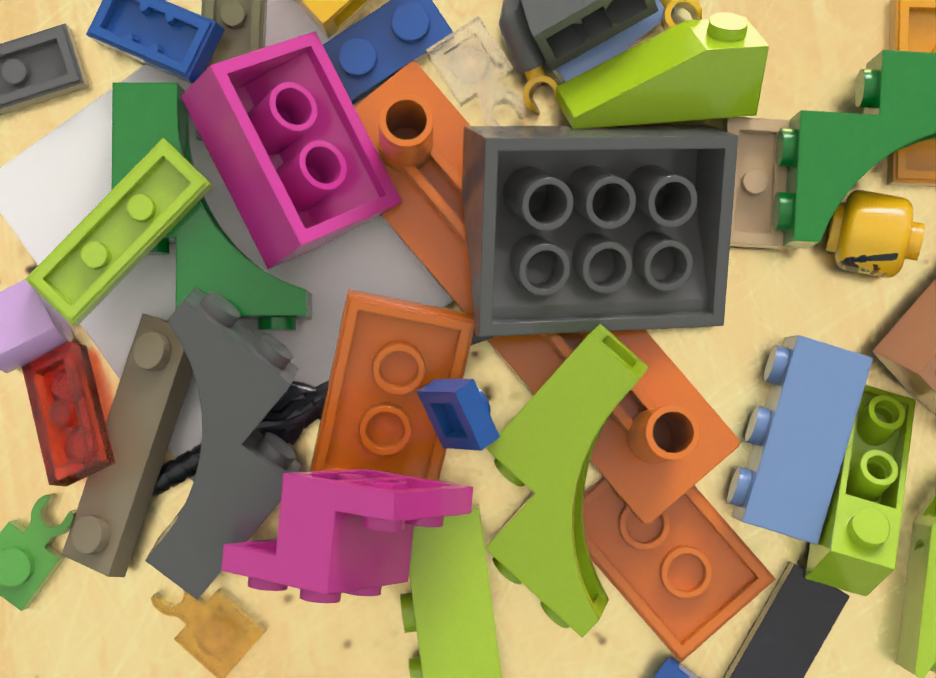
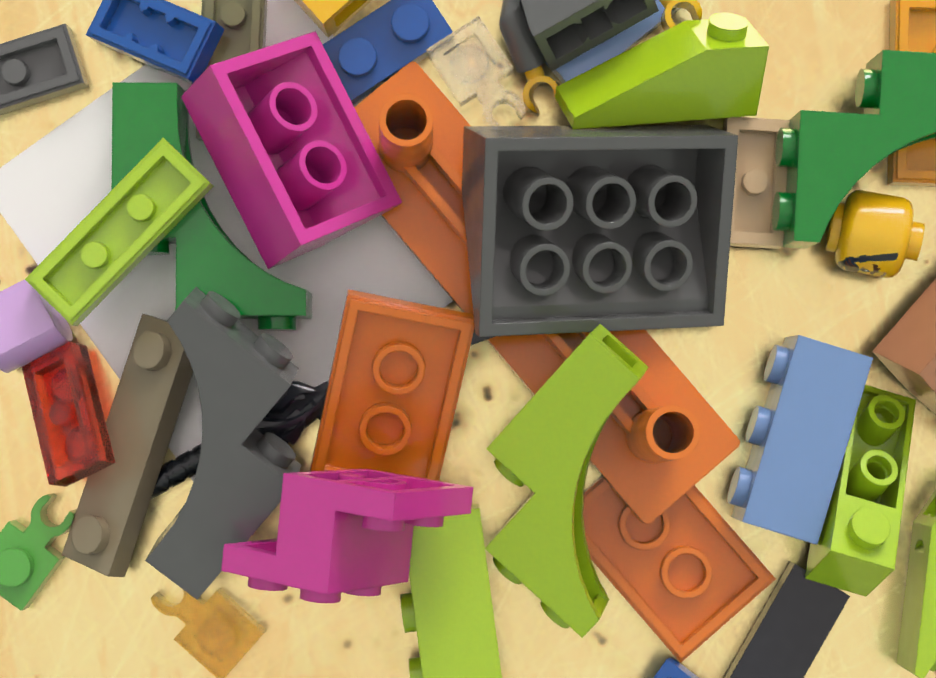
(459, 413): blue plate -> none

